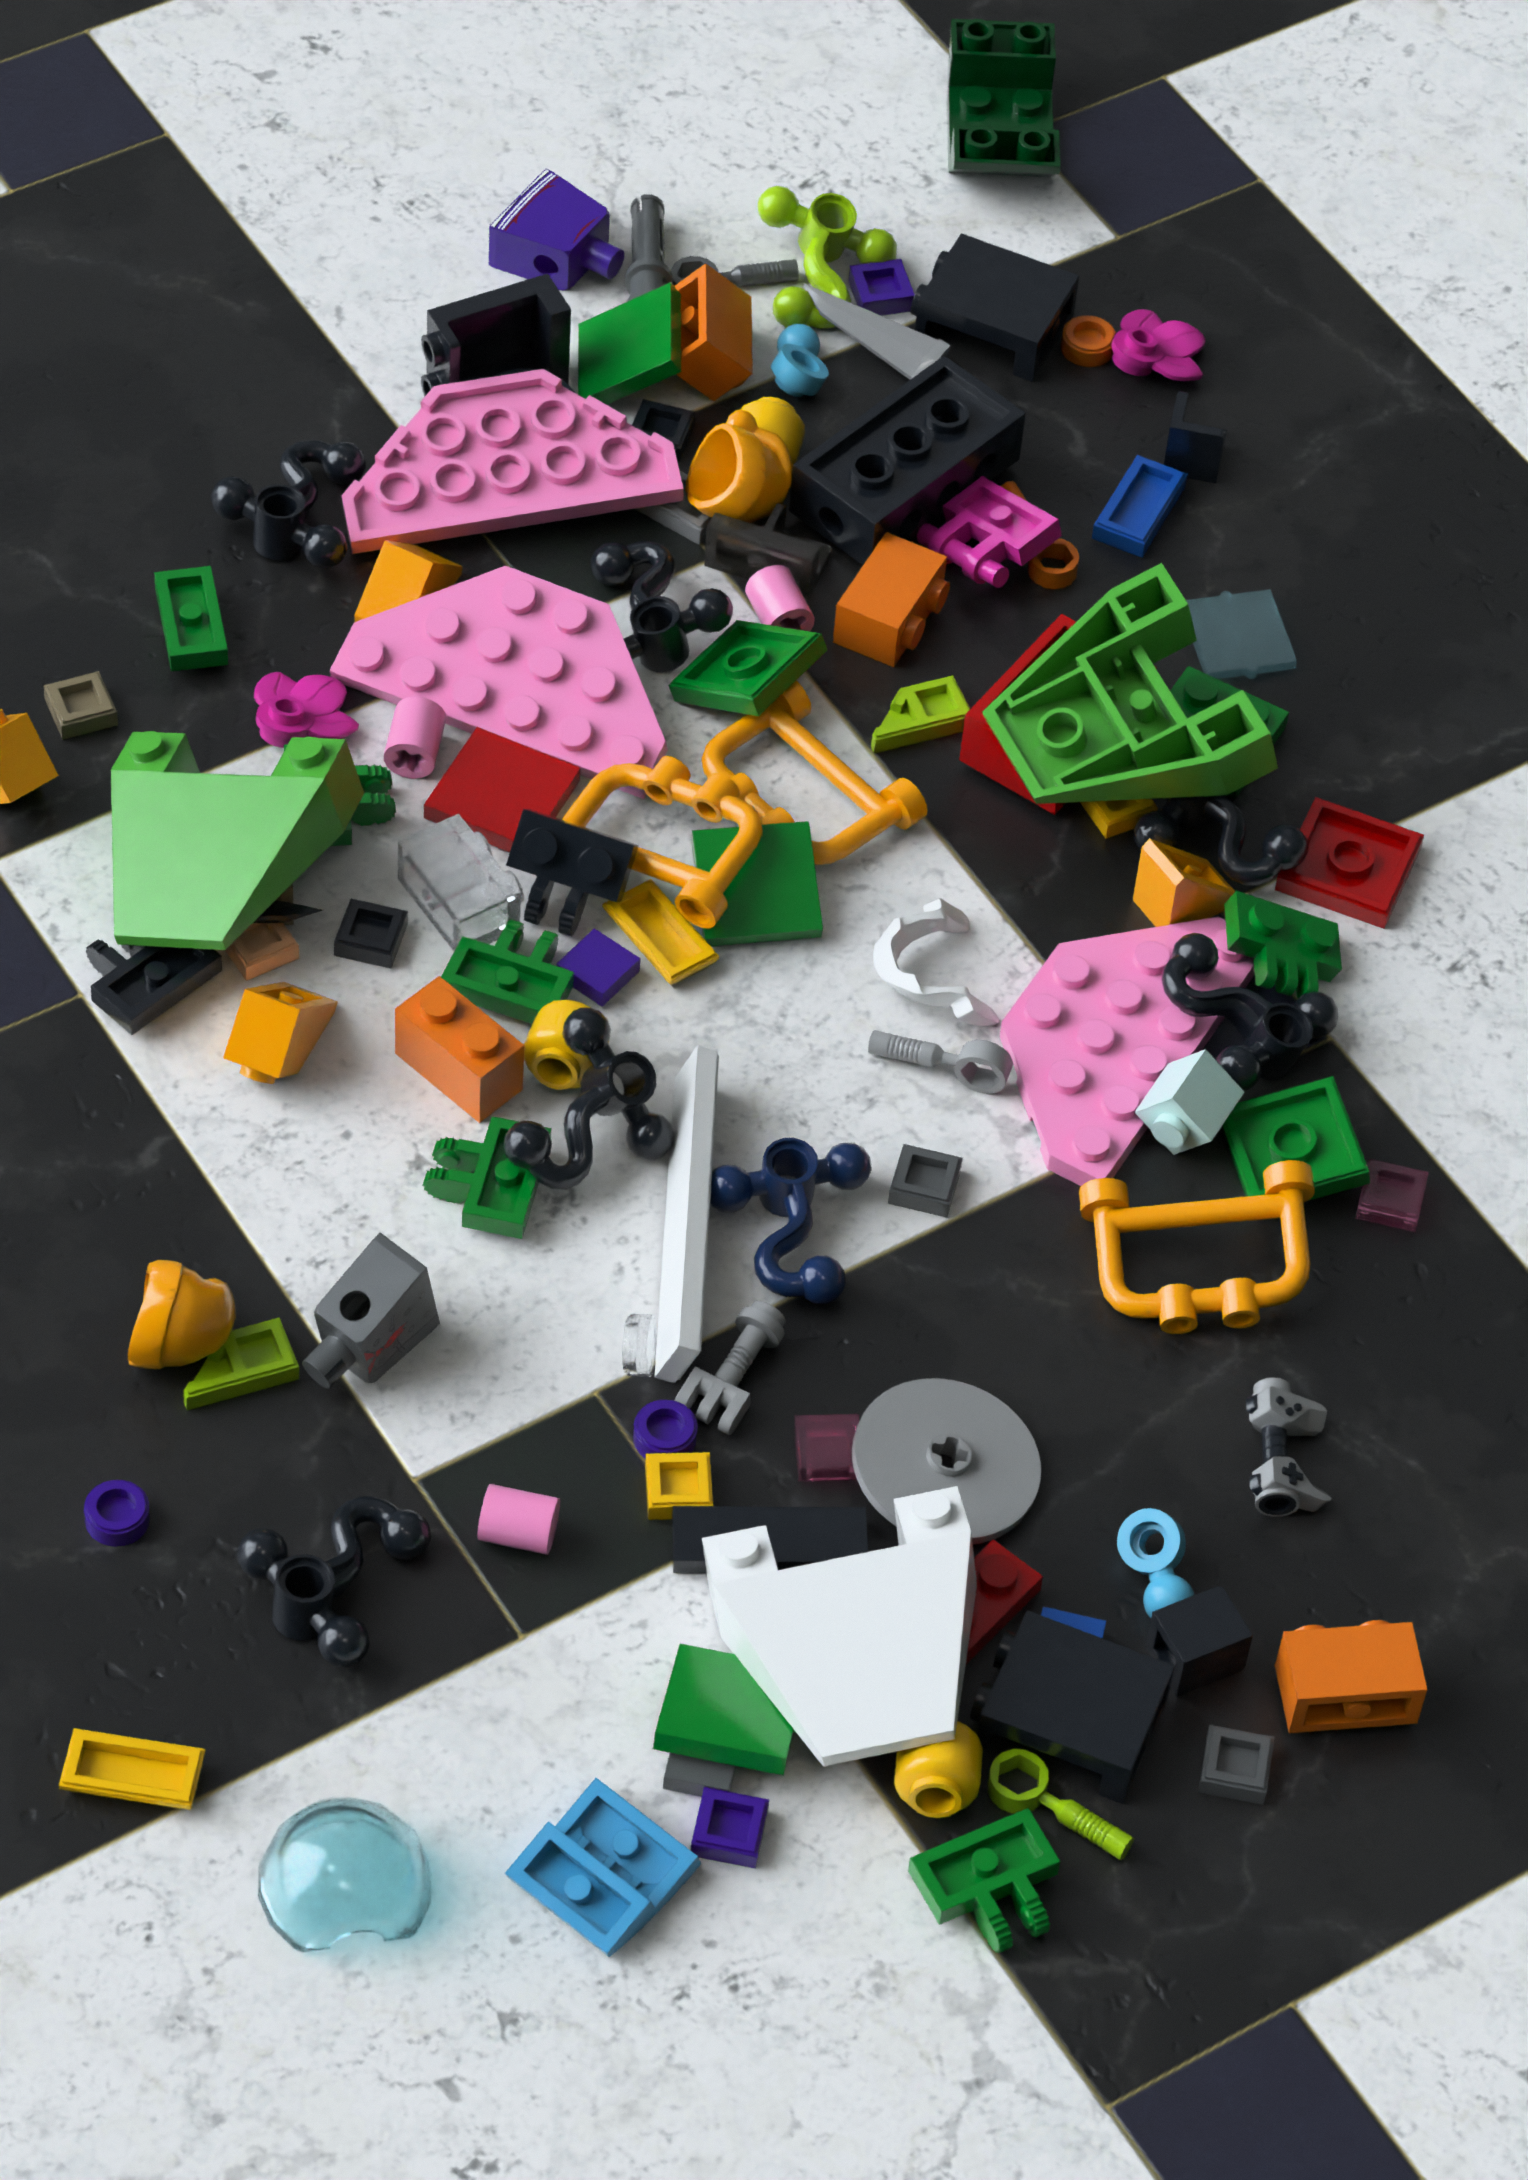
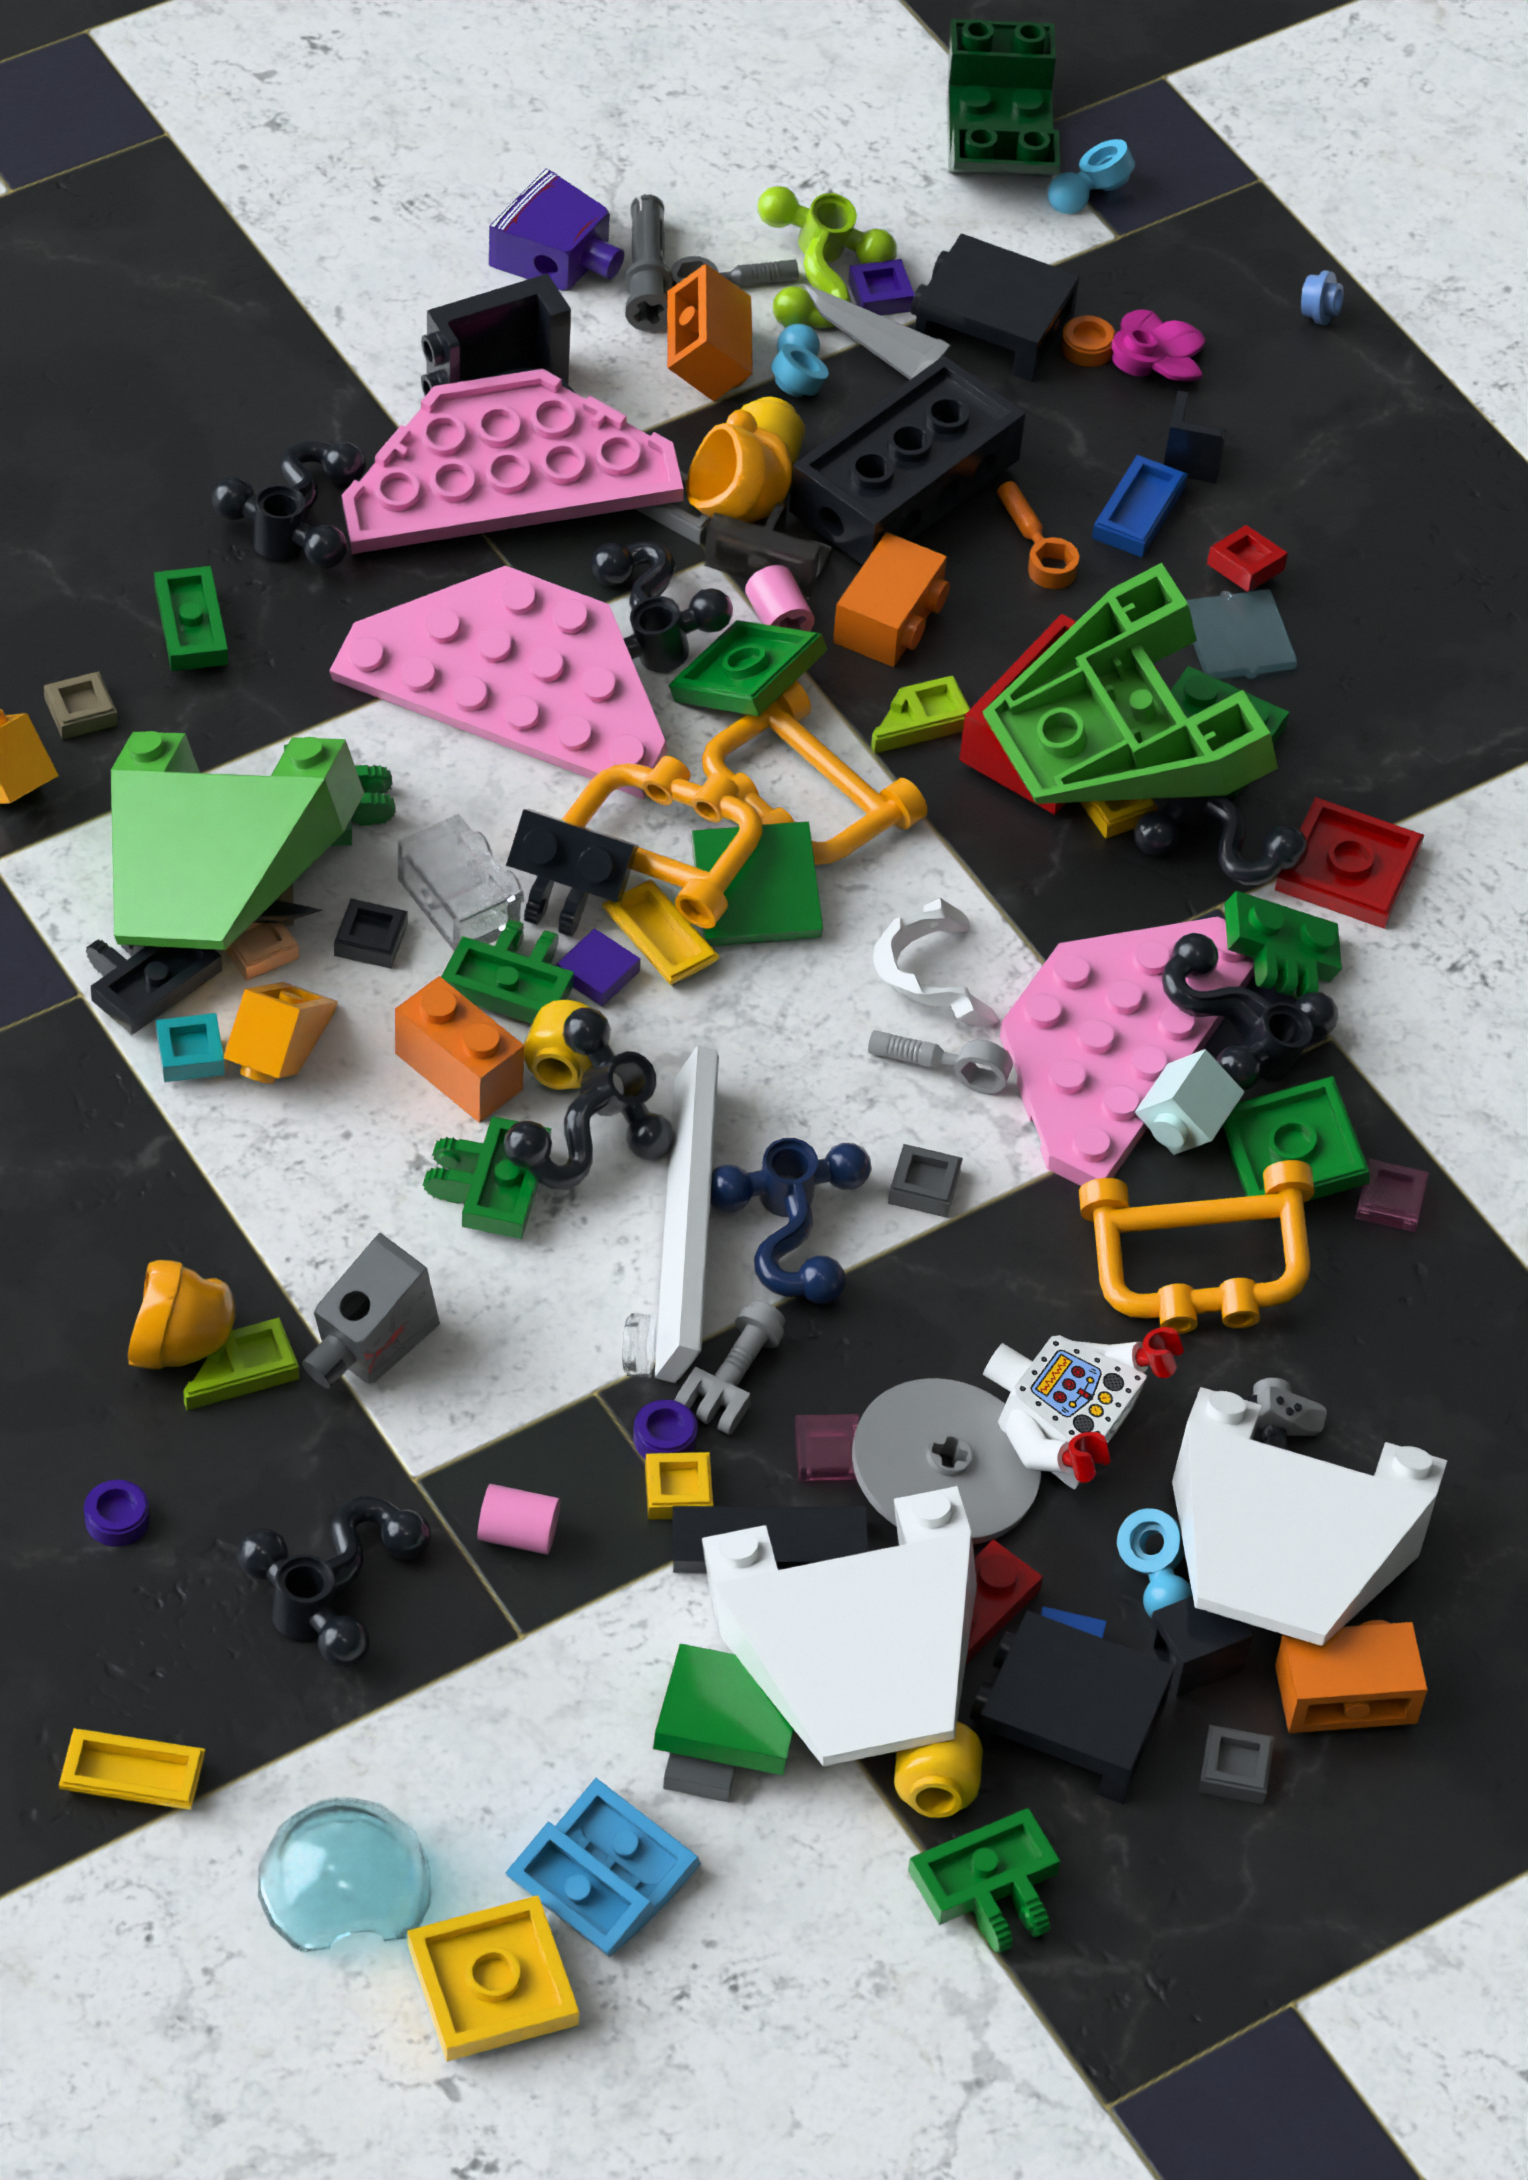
(190, 1047): none -> teal plate
(301, 708): dark pink plate -> none
(402, 575): light orange slope -> none
(414, 737): bright pink piece -> none
(492, 1978): none -> yellow plate
(495, 782): red tile -> none
(630, 346): green tile -> none
(668, 421): black tile -> none
(729, 1827): dark purple tile -> none
(1001, 524): dark pink plate -> none
(1066, 1811): lime piece -> none
(1075, 1398): none -> torso
(1102, 167): none -> medium azure plate
(1177, 885): light orange slope -> none
(1247, 558): none -> red plate
(1290, 1534): none -> white wedge
(1322, 297): none -> medium blue plate

